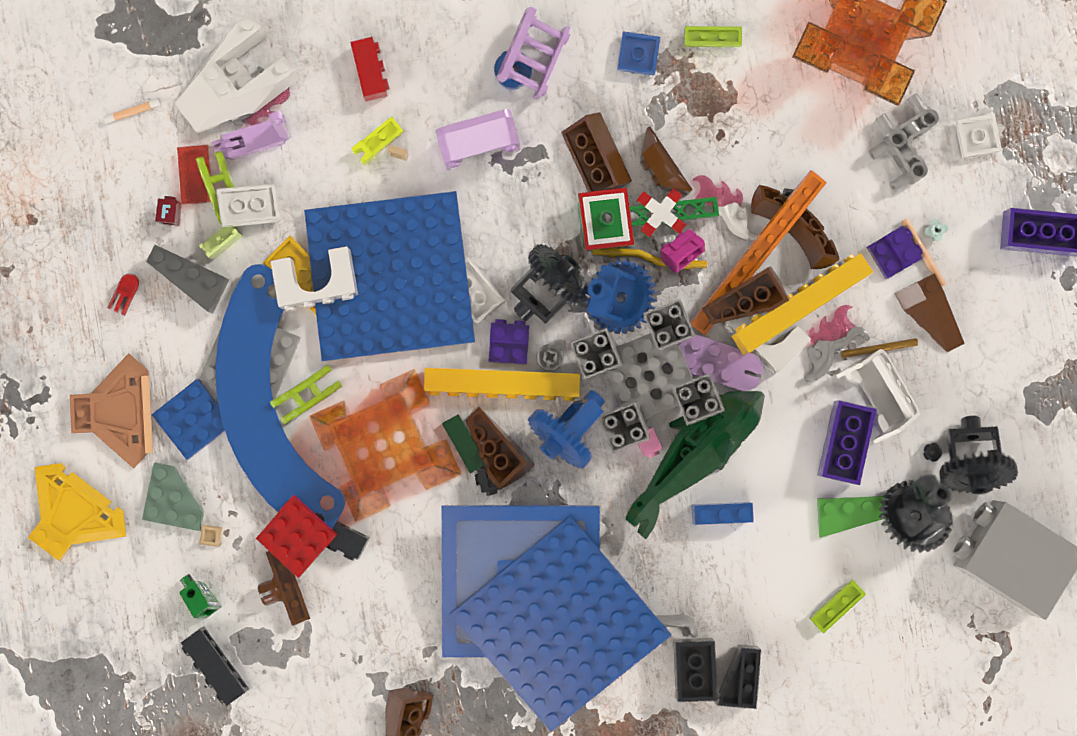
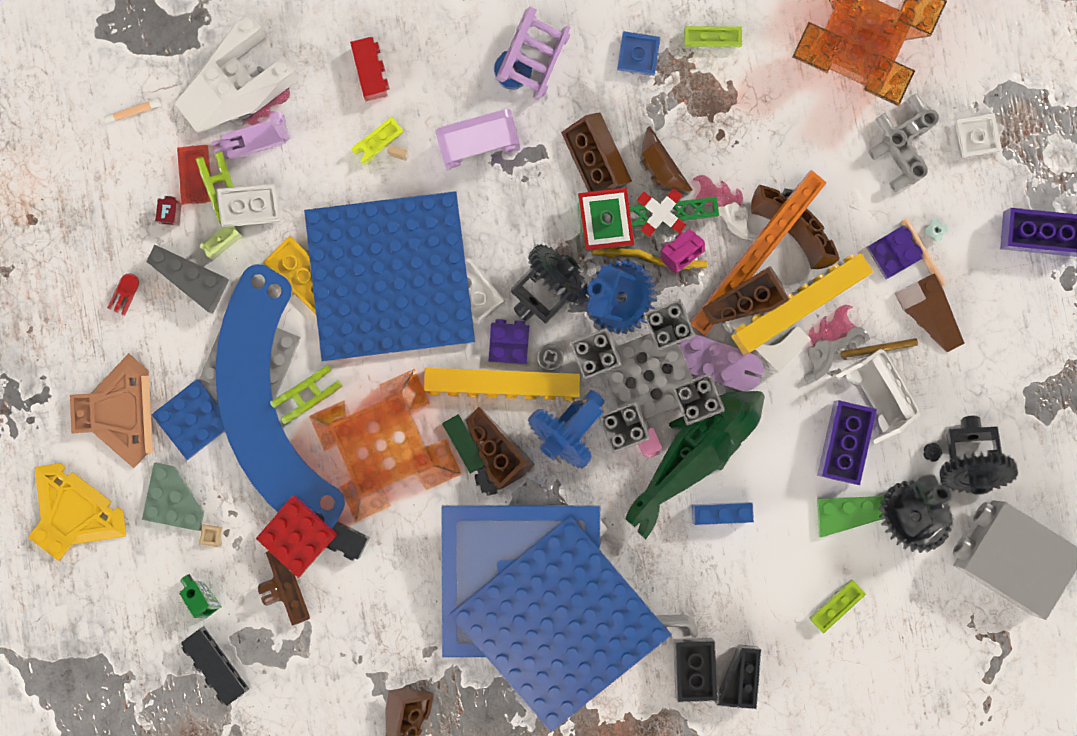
(341, 284): white arch -> none

